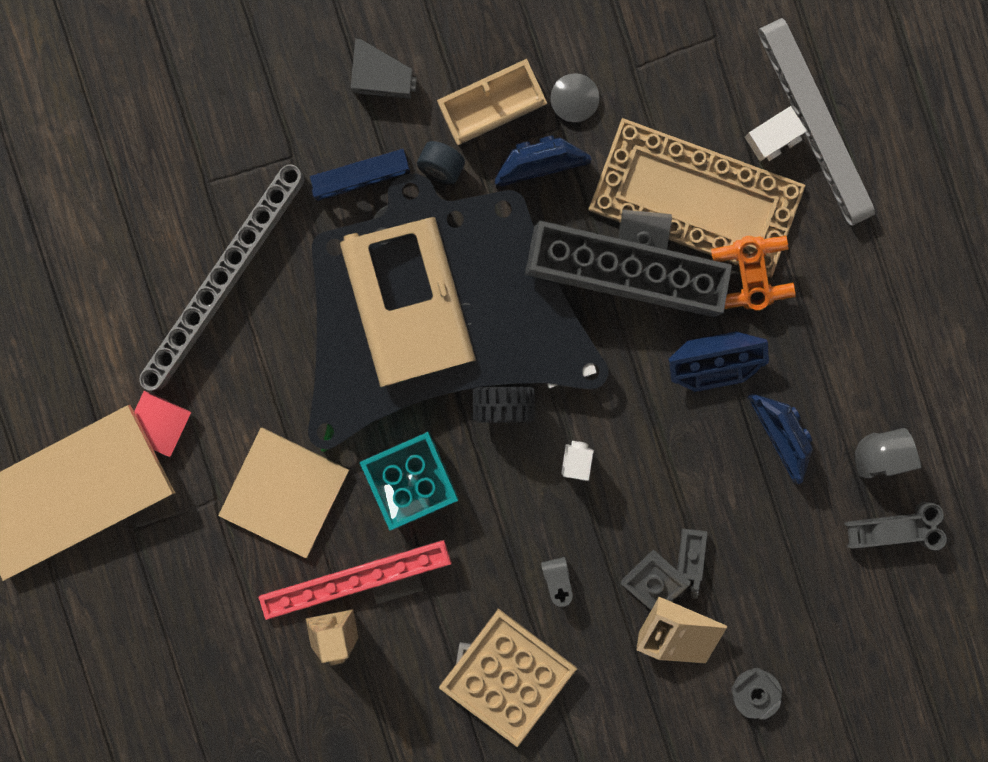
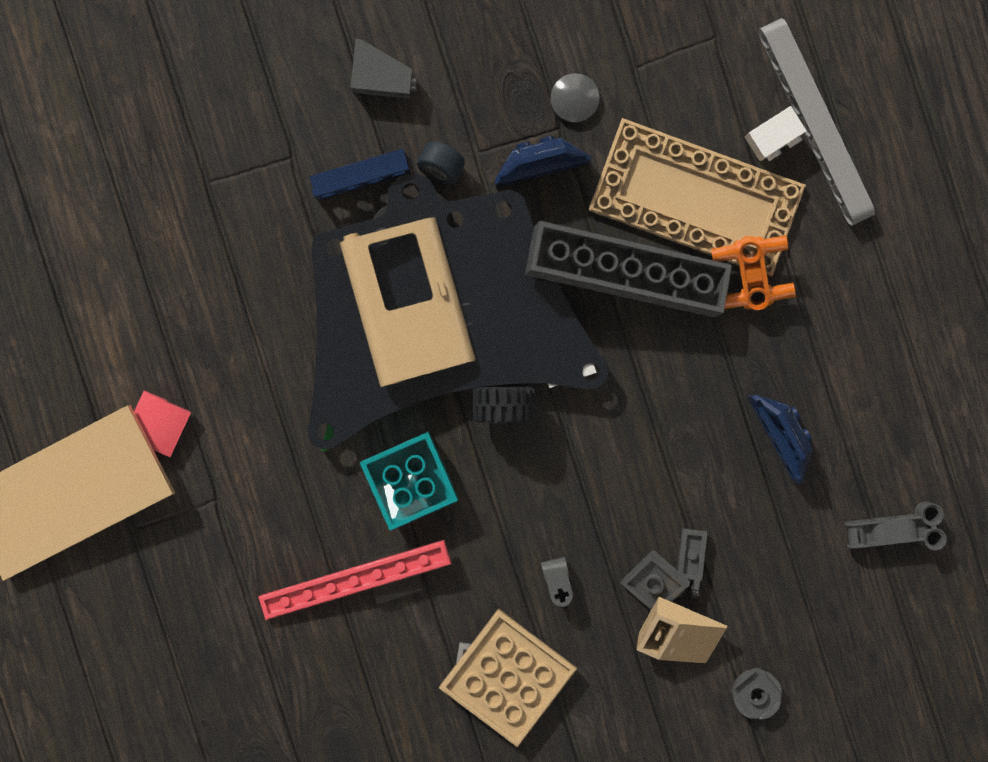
(211, 284): light grey beam -> none
(283, 492): tan tile -> none
(333, 635): tan wedge -> none
(491, 102): tan container -> none
(577, 461): white brick -> none
(645, 228): dark grey plate -> none
(718, 360): dark blue wedge -> none
(886, 453): dark grey brick -> none

